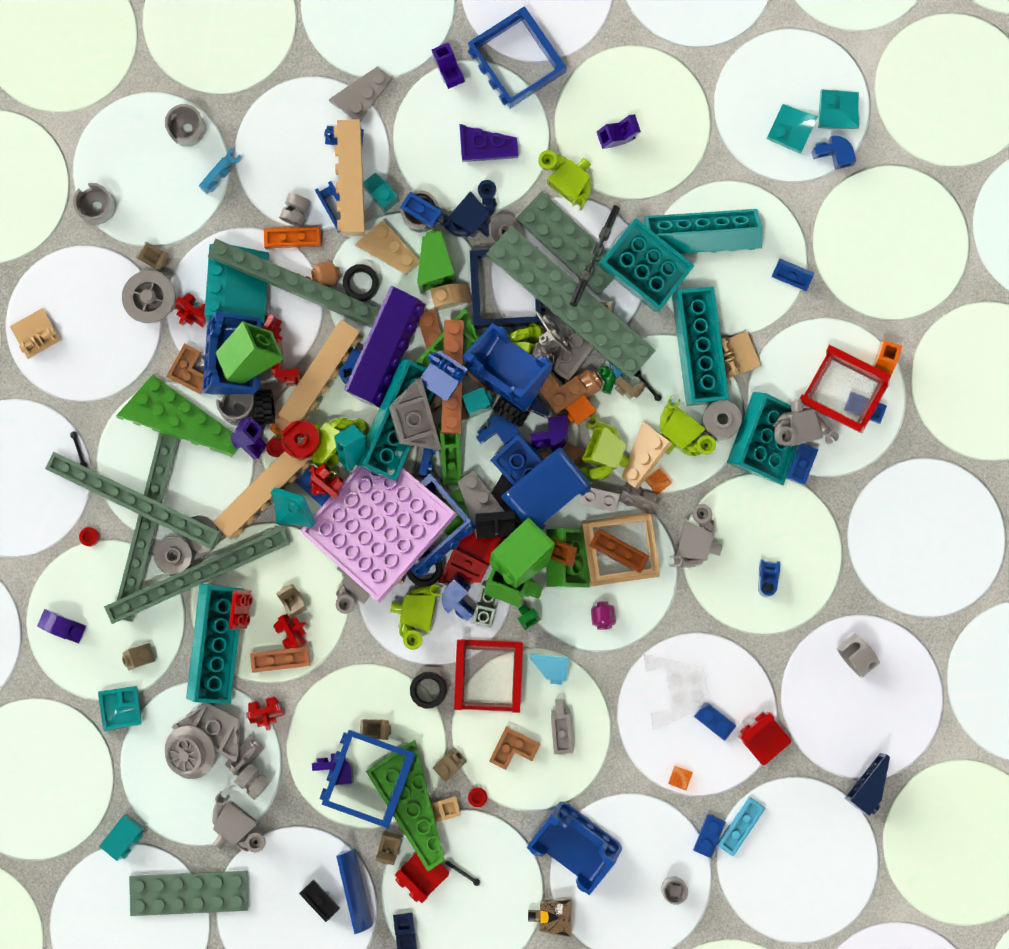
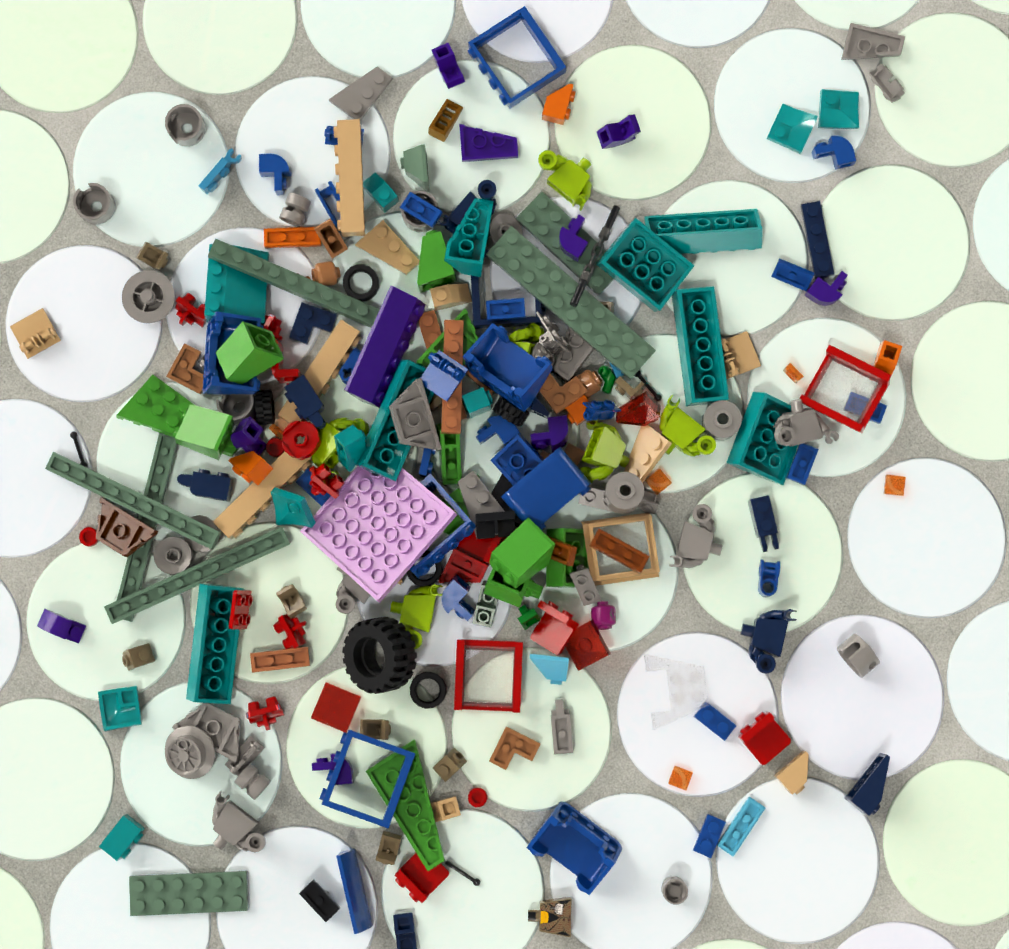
(121, 529): none -> wing
(204, 431): none -> slope
(208, 485): none -> dark blue hinge
(250, 467): none -> orange slope
(274, 166): none -> blue brick
(307, 401): none -> dark blue hinge
(309, 318): none -> dark blue plate
(331, 238): none -> medium nougat slope
(336, 707): none -> clear red tile
(361, 659): none -> black tyre
(416, 165): none -> sand green slope
(439, 130): none -> pearl gold slope
(468, 244): none -> teal wedge
(505, 309): none -> blue plate
(554, 628): none -> bracket
(557, 105): none -> orange slope
(569, 242): none -> dark purple brick
(585, 585): none -> light grey hinge
(587, 645): none -> clear red tile
(600, 410): none -> blue hinge
(619, 503): none -> light grey piece
(639, 411): none -> clear red slope
(763, 521): none -> dark blue hinge
(767, 636): none -> dark blue torso
(793, 373): none -> clear orange tile
(794, 774): none -> tan slope
(817, 239): none -> dark blue plate
(823, 293): none -> dark purple brick
(868, 43): none -> light grey wing
(891, 90): none -> light grey hinge
(894, 485): none -> clear orange tile

